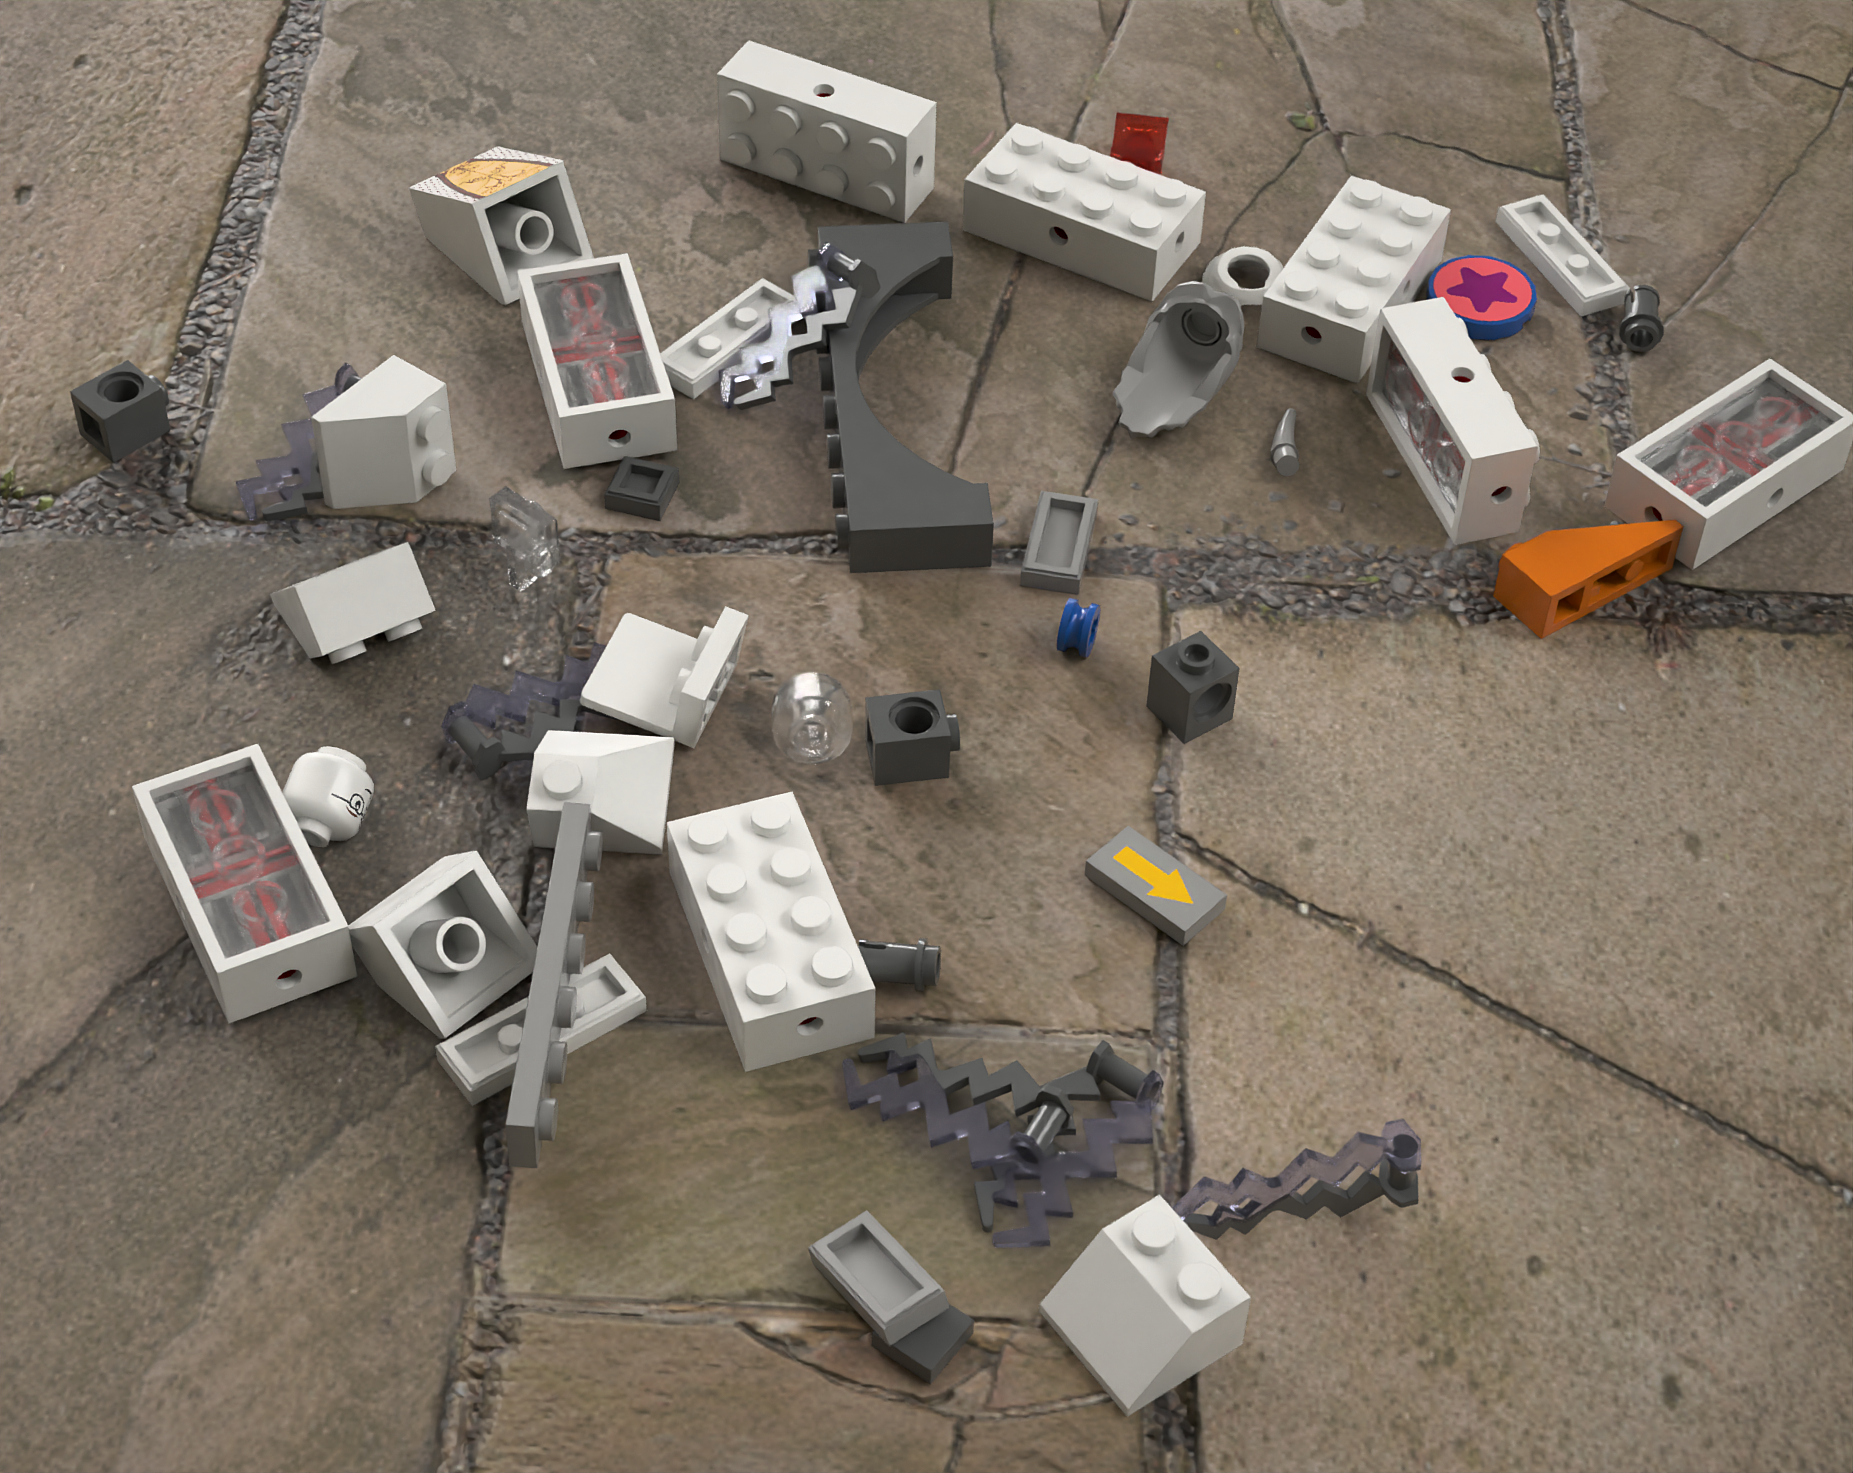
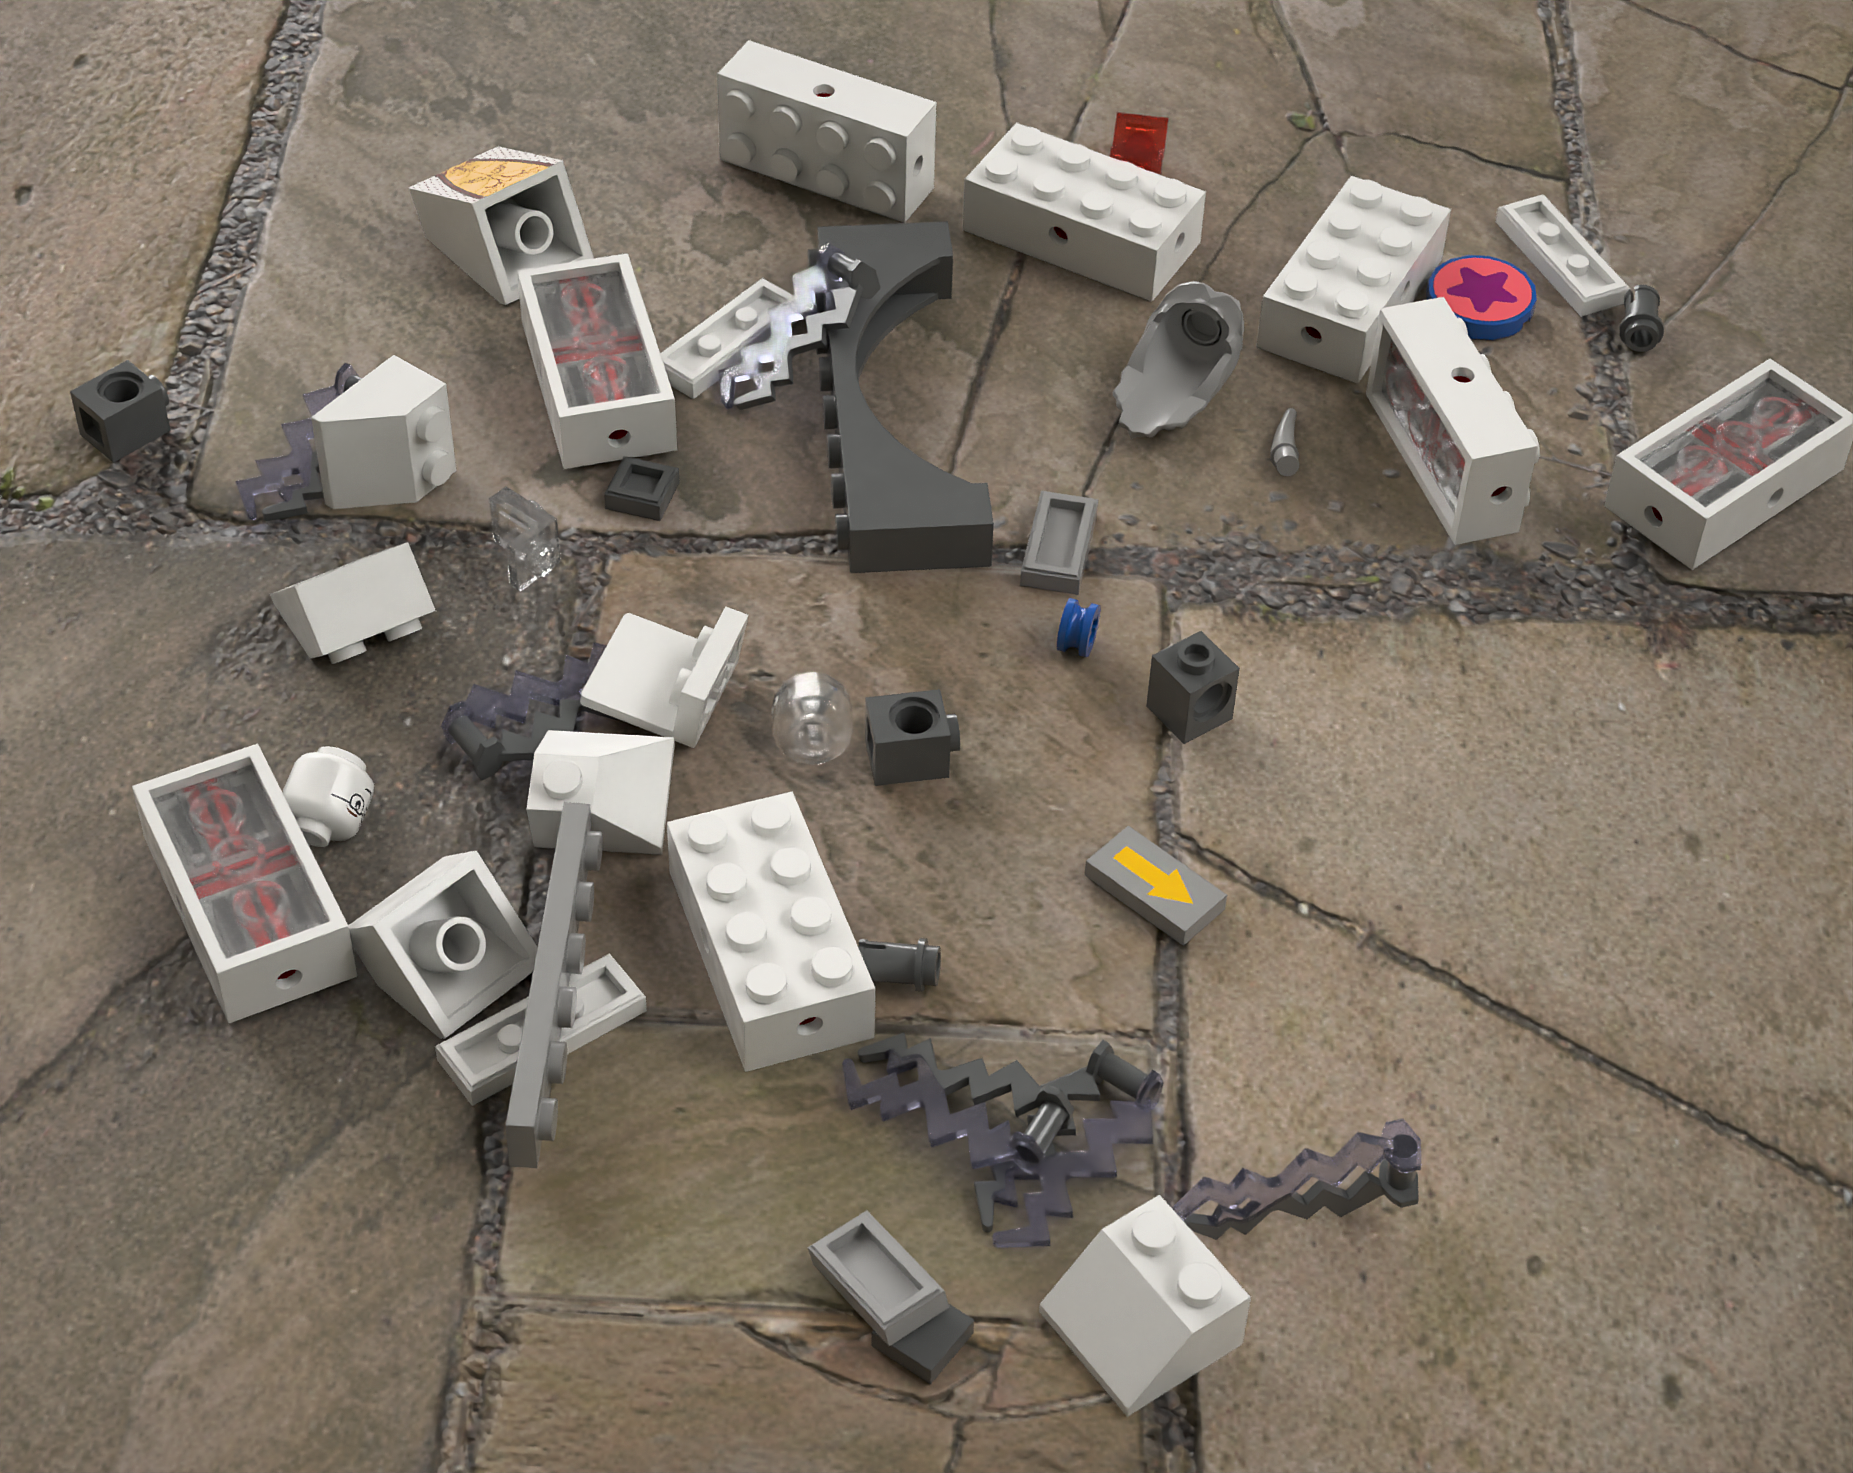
(1220, 281): white piece -> none
(1581, 569): orange slope -> none

